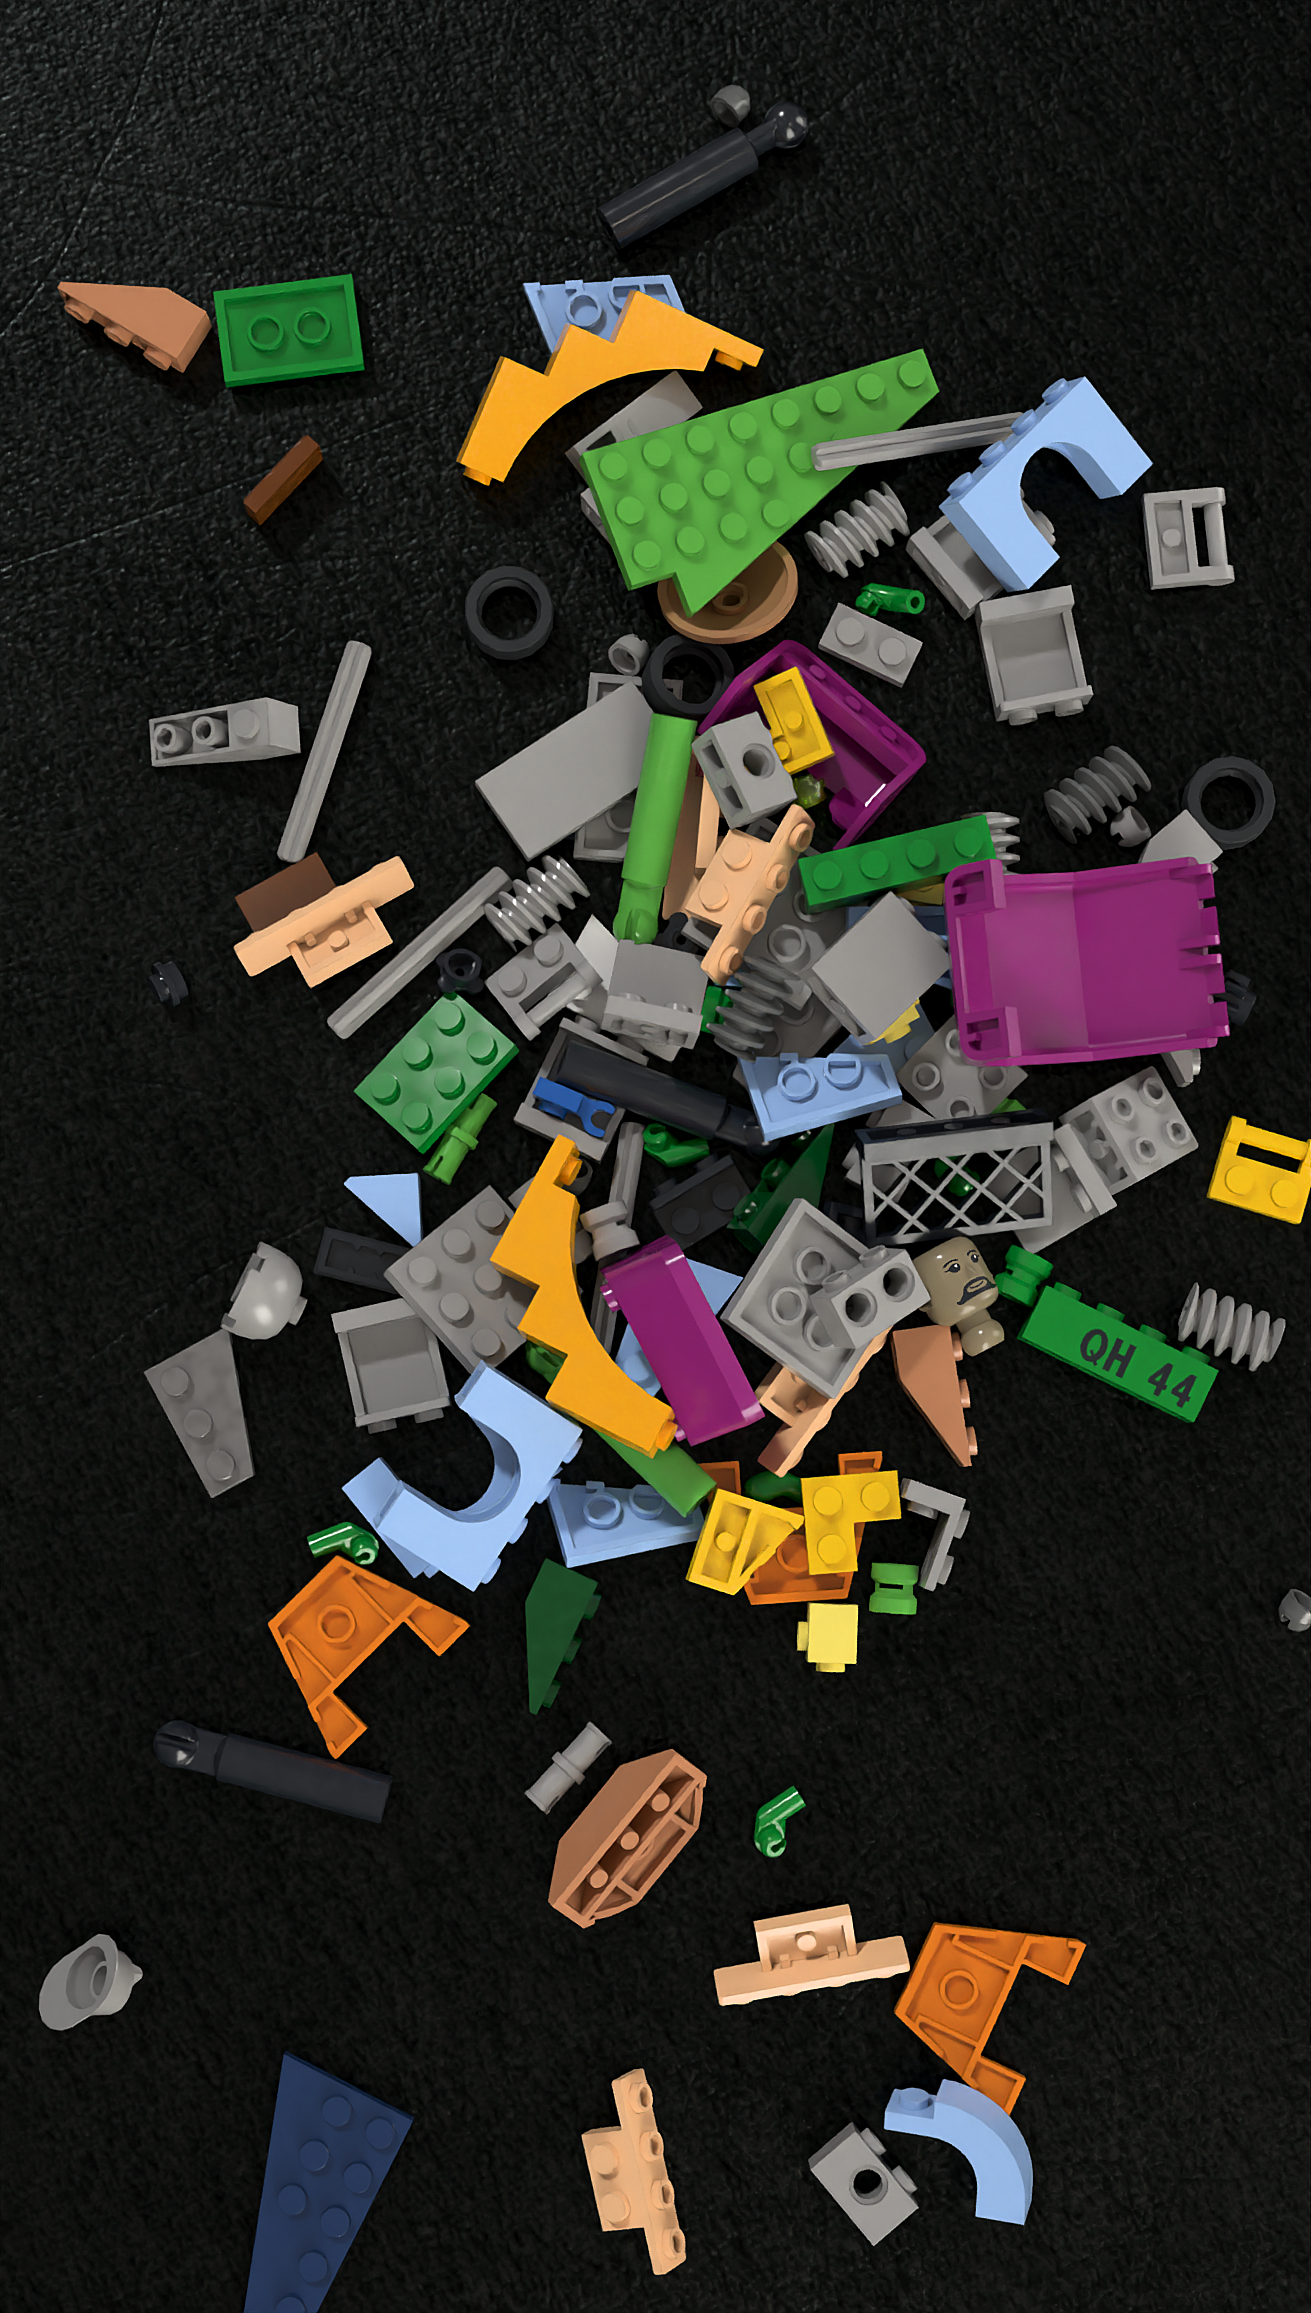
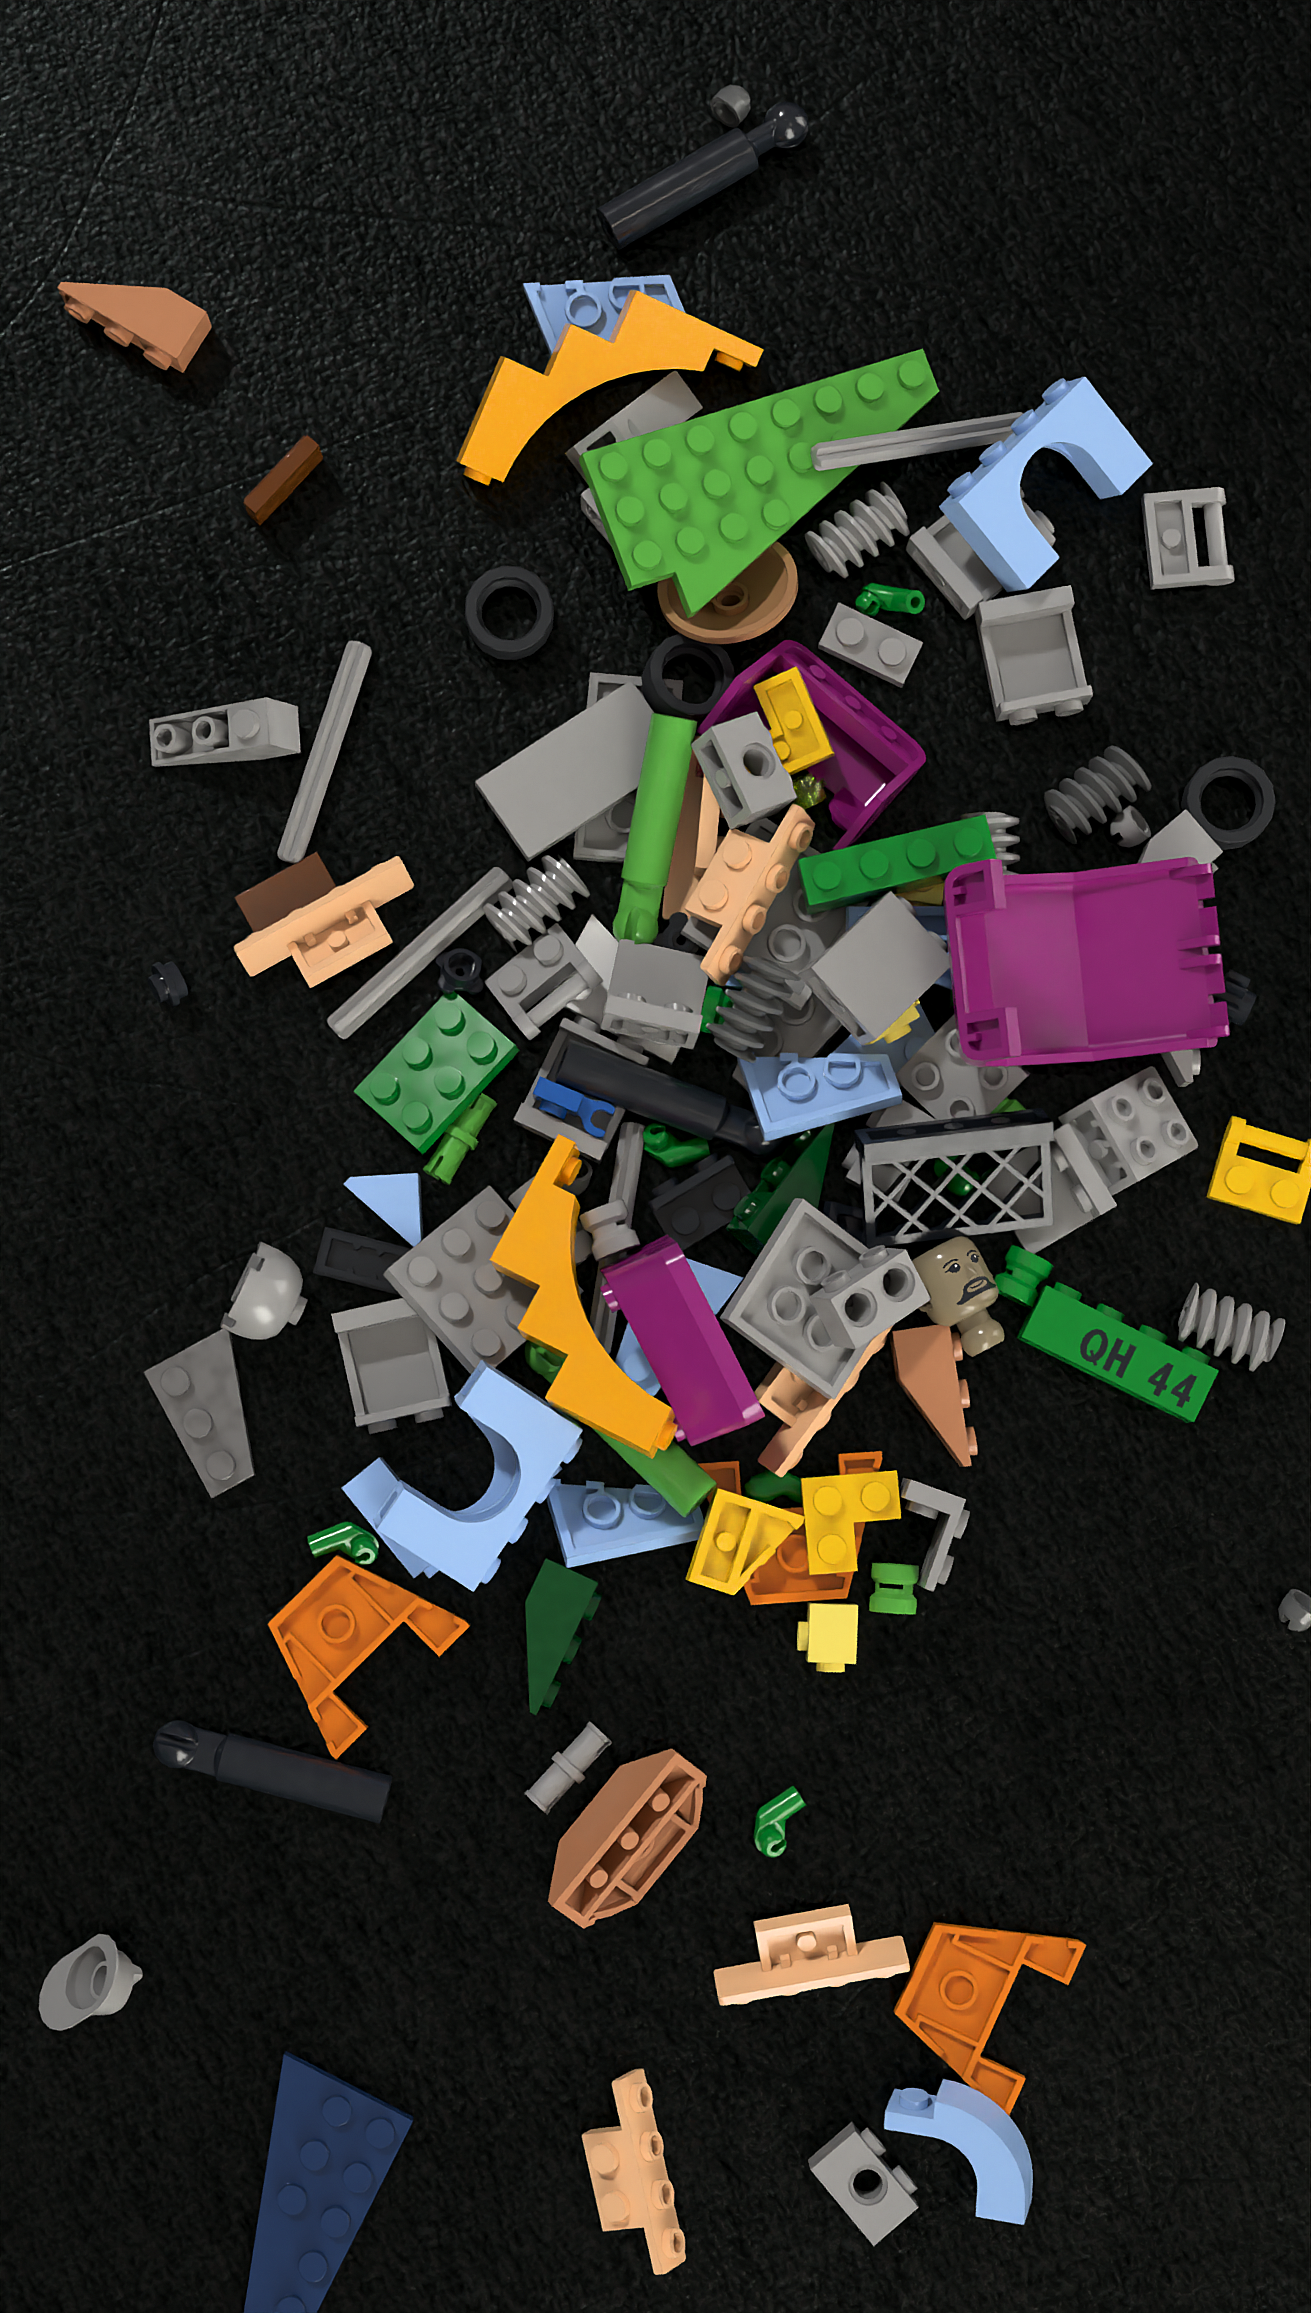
(288, 330): green plate -> none
(620, 652): light grey hinge -> none

